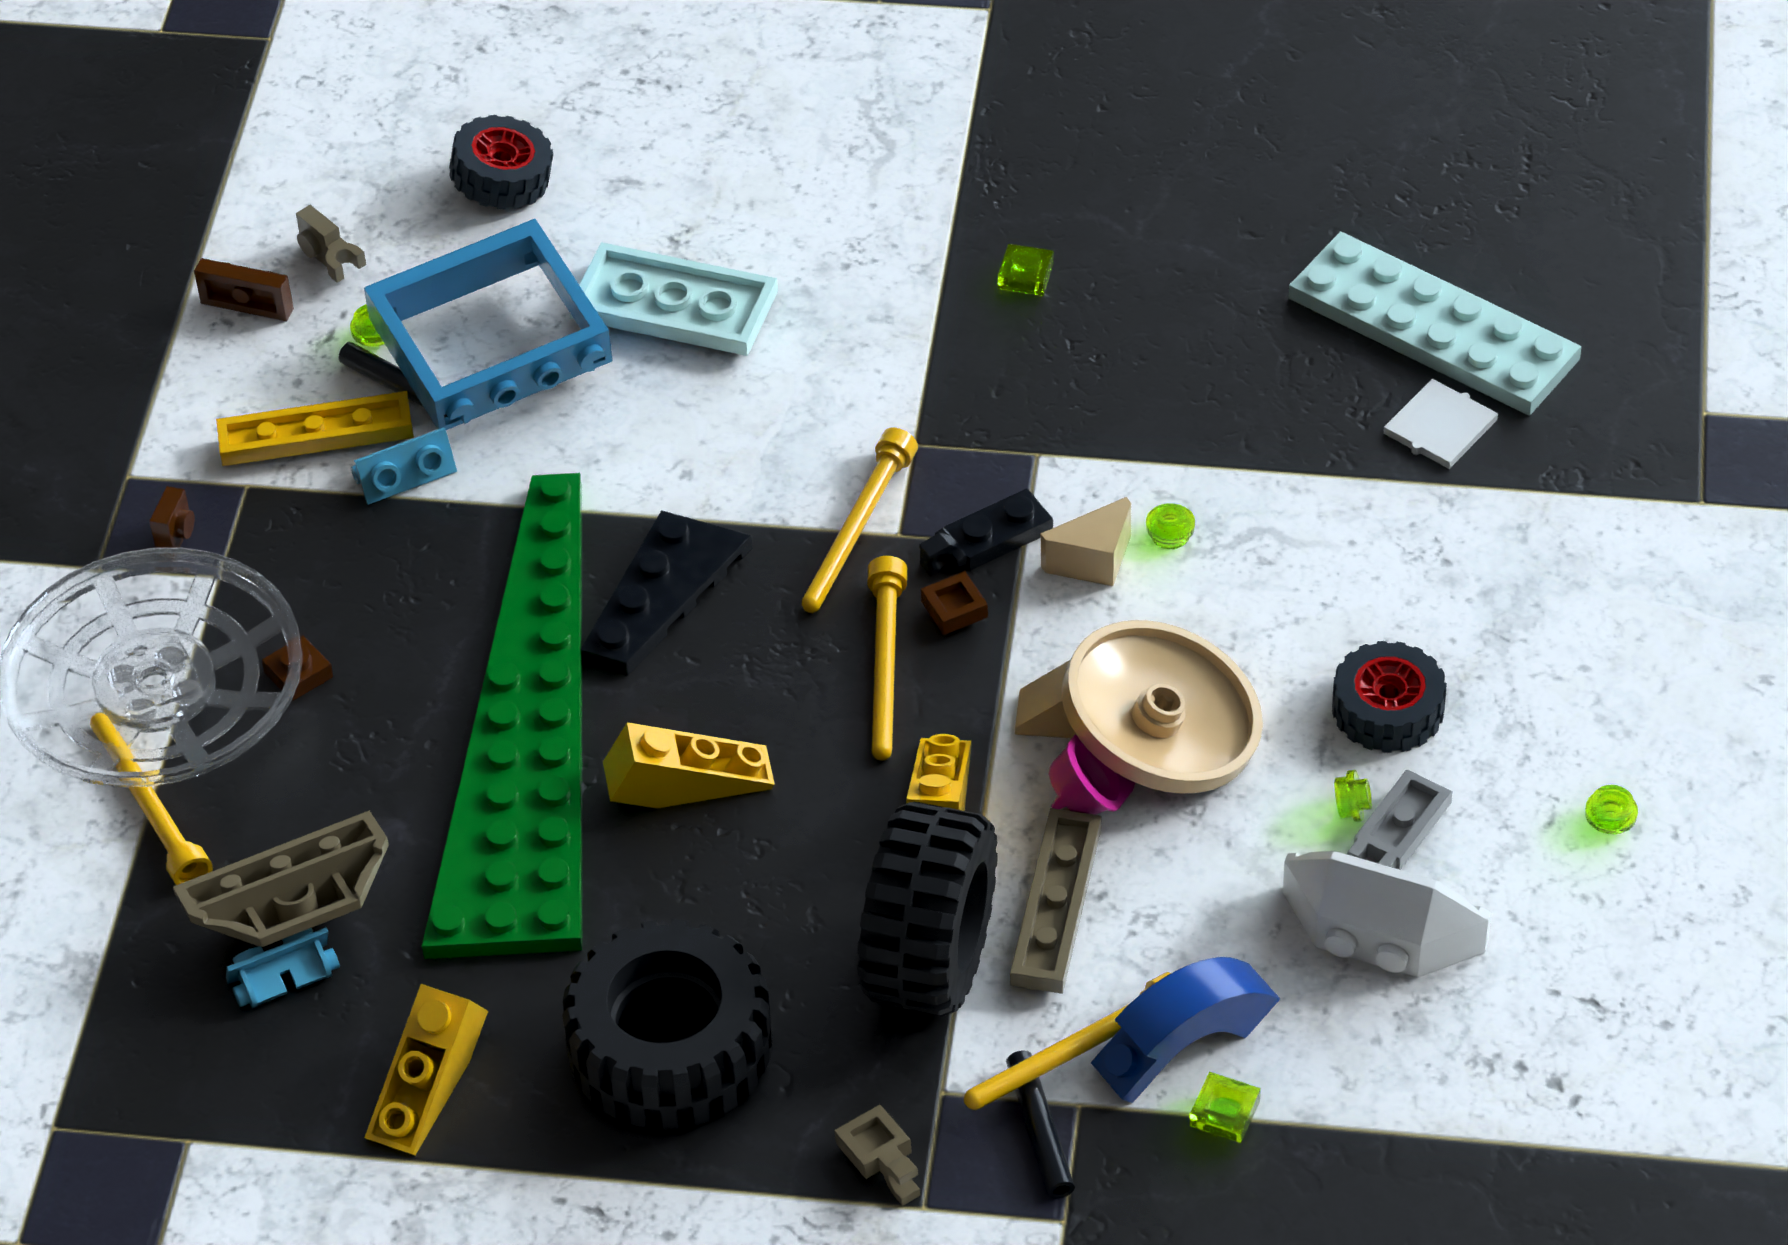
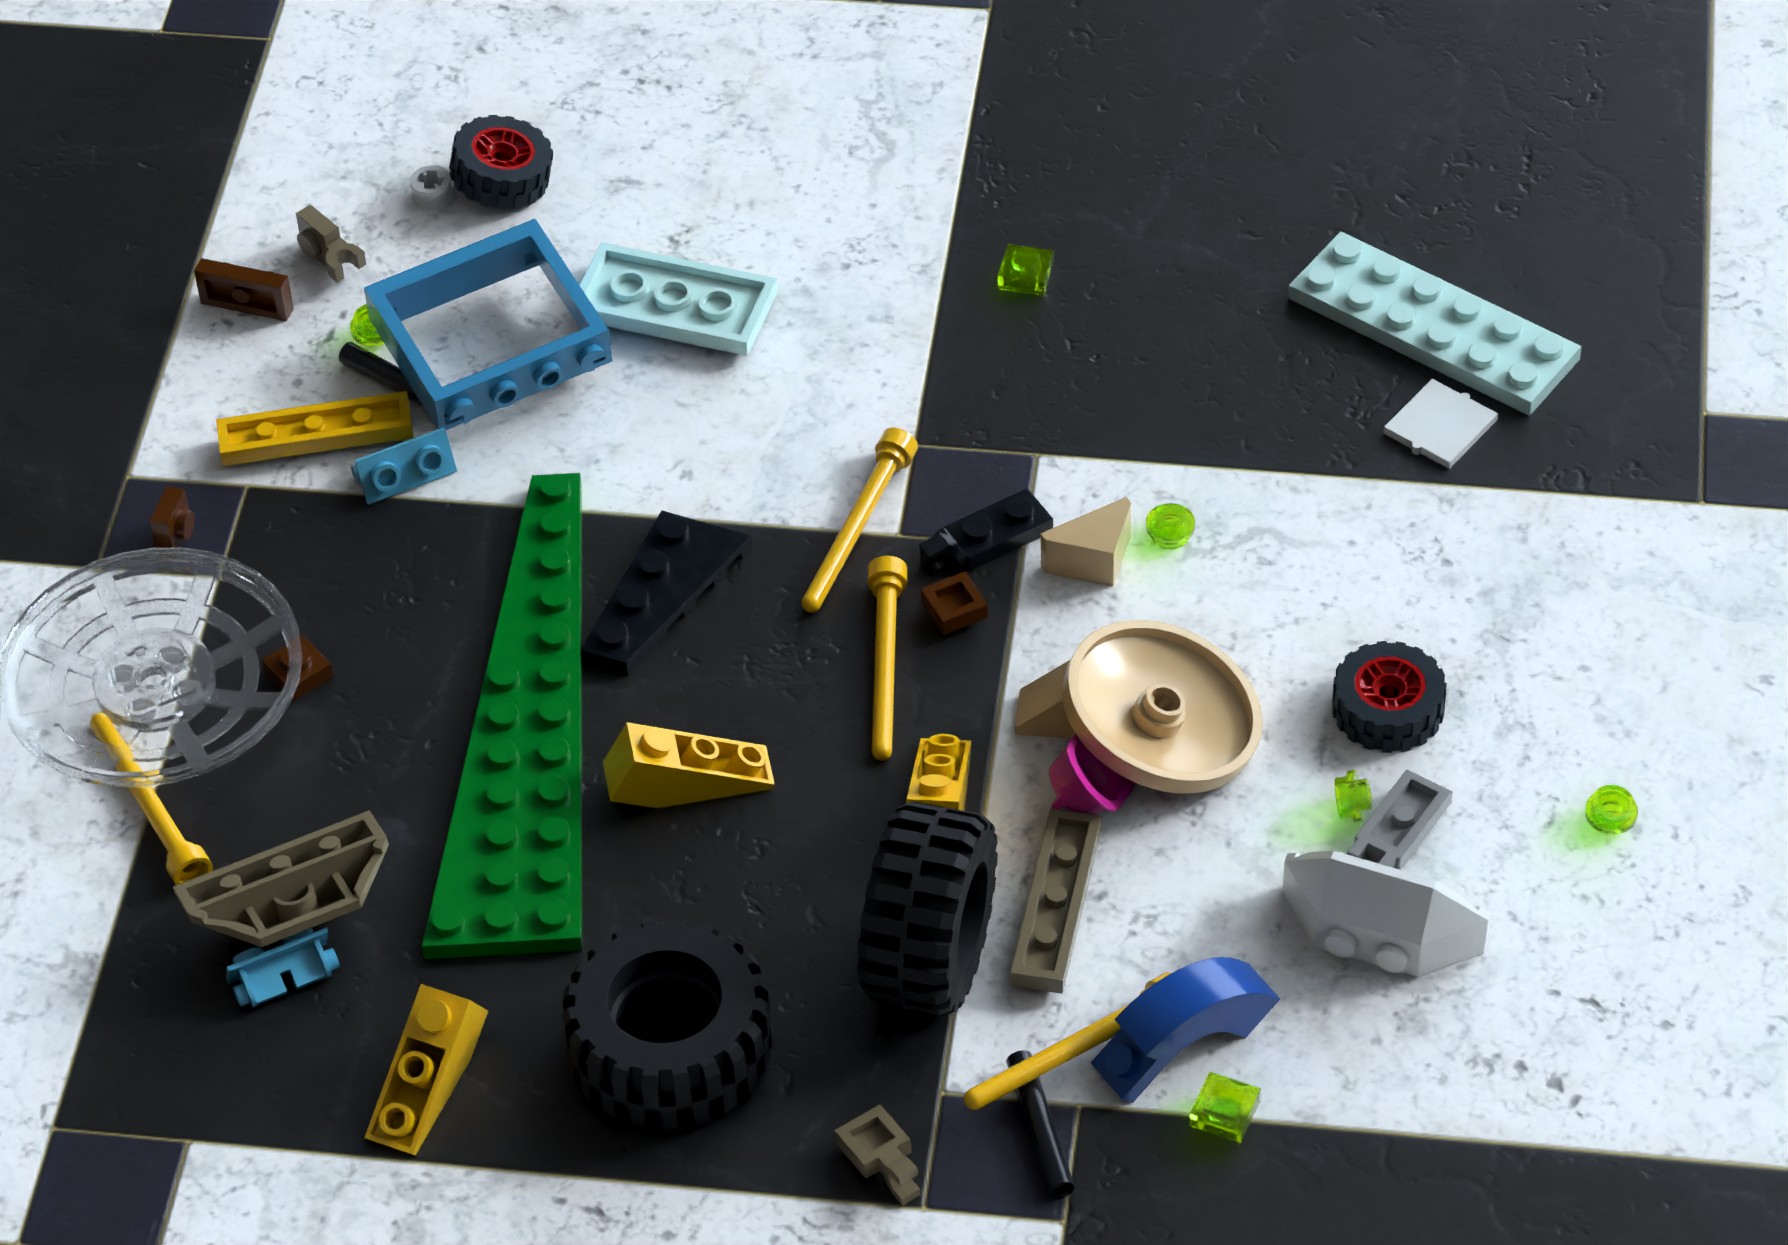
(431, 177): none -> white bush

